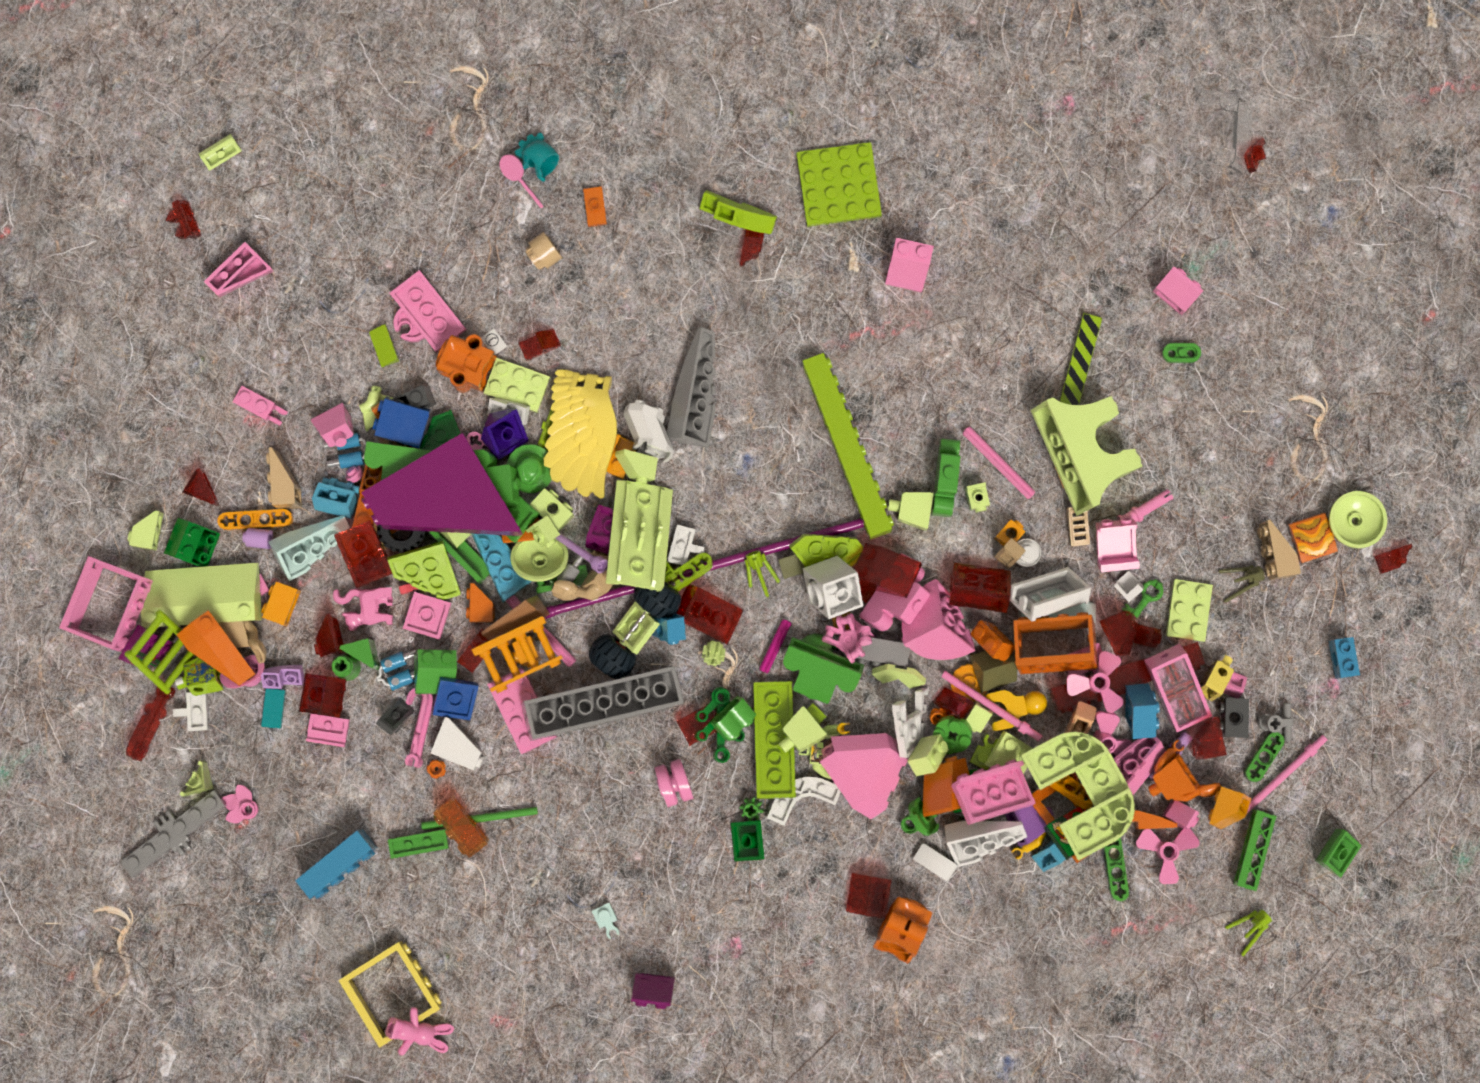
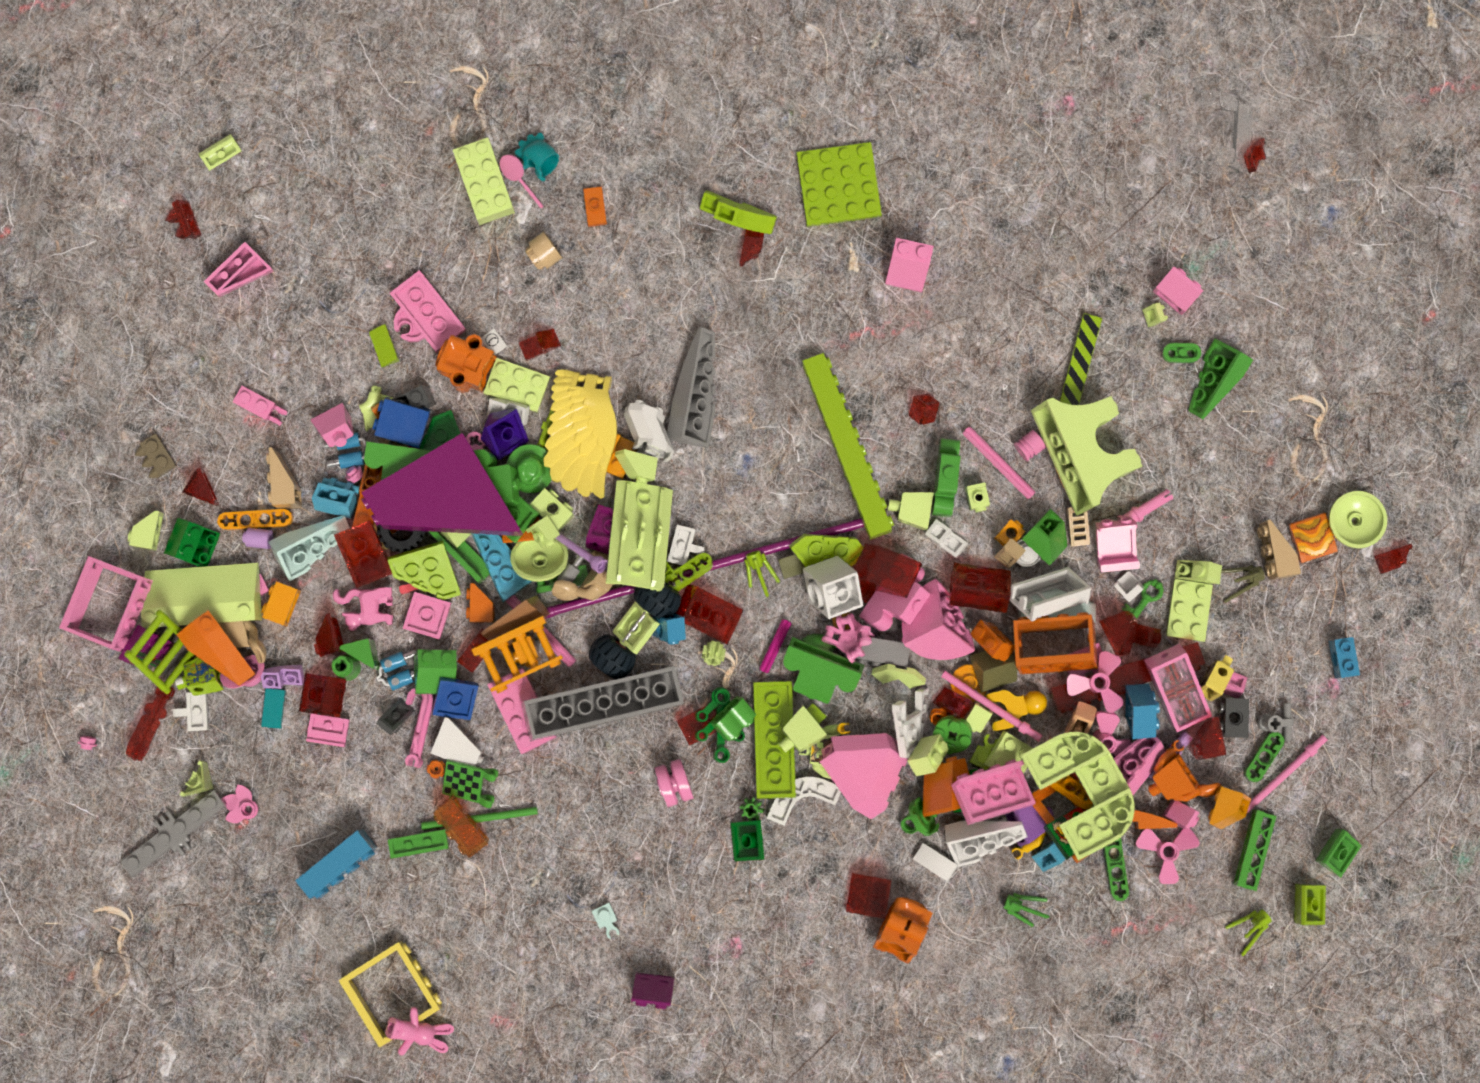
(87, 742): none -> bright pink plate
(156, 456): none -> dark tan plate
(466, 782): none -> bright green flag
(483, 181): none -> yellowish green brick
(924, 409): none -> clear red panel
(946, 539): none -> white slope
(1014, 904): none -> bright green plant
(1029, 445): none -> bright pink piece
(1047, 537): none -> bright green slope
(1154, 314): none -> yellowish green tile
(1198, 571): none -> yellowish green slope
(1221, 372): none -> bright green wedge
(1310, 904): none -> lime slope

